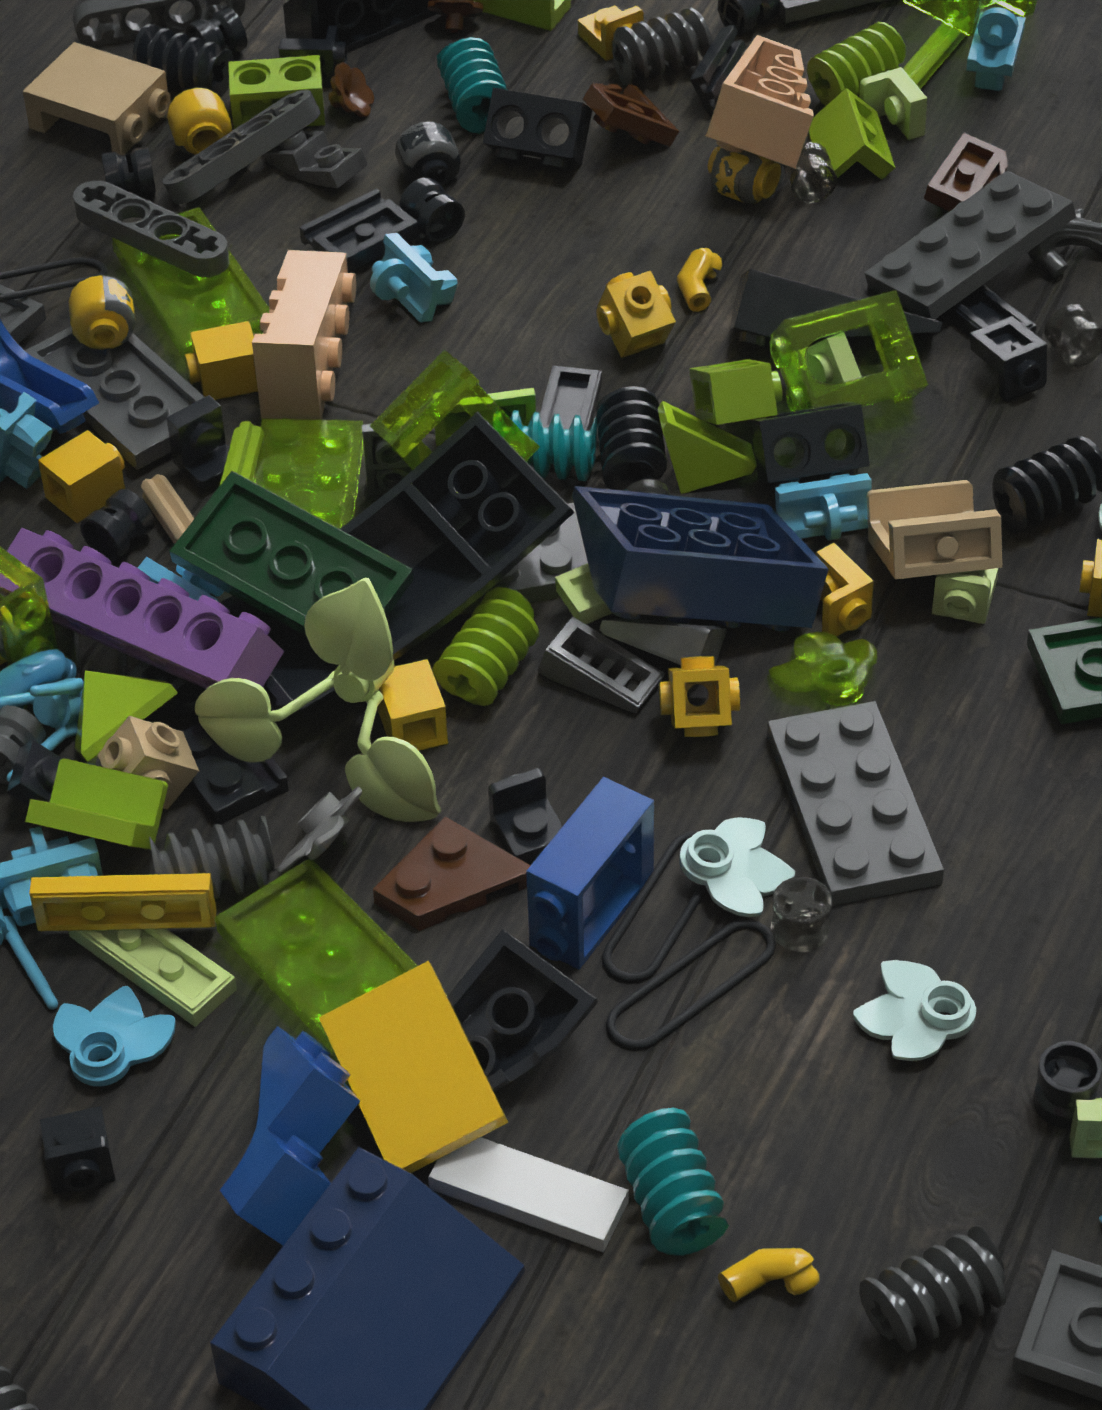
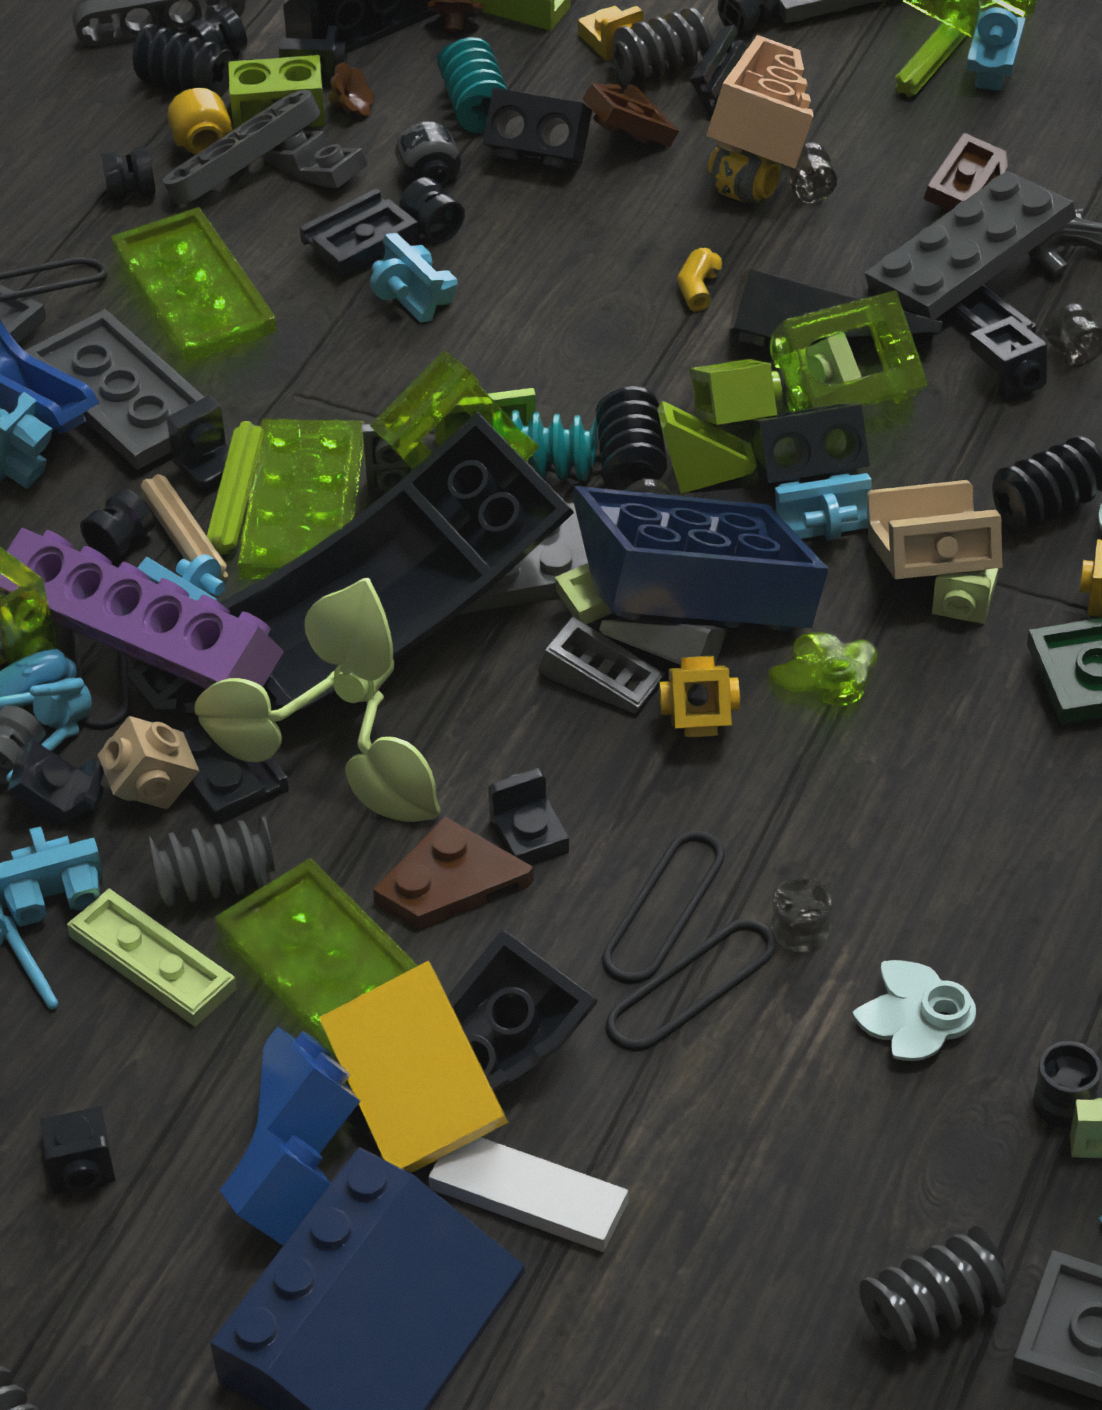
(82, 475): yellow brick -> none
(98, 93): tan panel -> none
(102, 312): yellow head -> none
(102, 804): lime panel -> none
(108, 703): lime slope -> none
(110, 1032): medium azure plate -> none
(123, 902): yellow tile -> none
(194, 251): dark grey beam -> none
(223, 361): yellow brick -> none
(280, 554): dark green plate -> none
(303, 335): light nougat wedge -> none
(321, 827): light grey plate -> none
(414, 706): yellow brick -> none
(488, 647): lime piece -> none
(571, 394): tile -> none
(590, 873): blue window -> none
(635, 312): yellow brick -> none
(672, 1182): teal piece -> none
(739, 868): light aqua plate -> none
(768, 1265): yellow arm -> none
(845, 594): yellow bracket -> none
(852, 134): lime panel -> none
(854, 803): plate -> none
(855, 58): lime piece -> none
(898, 98): yellowish green bracket -> none

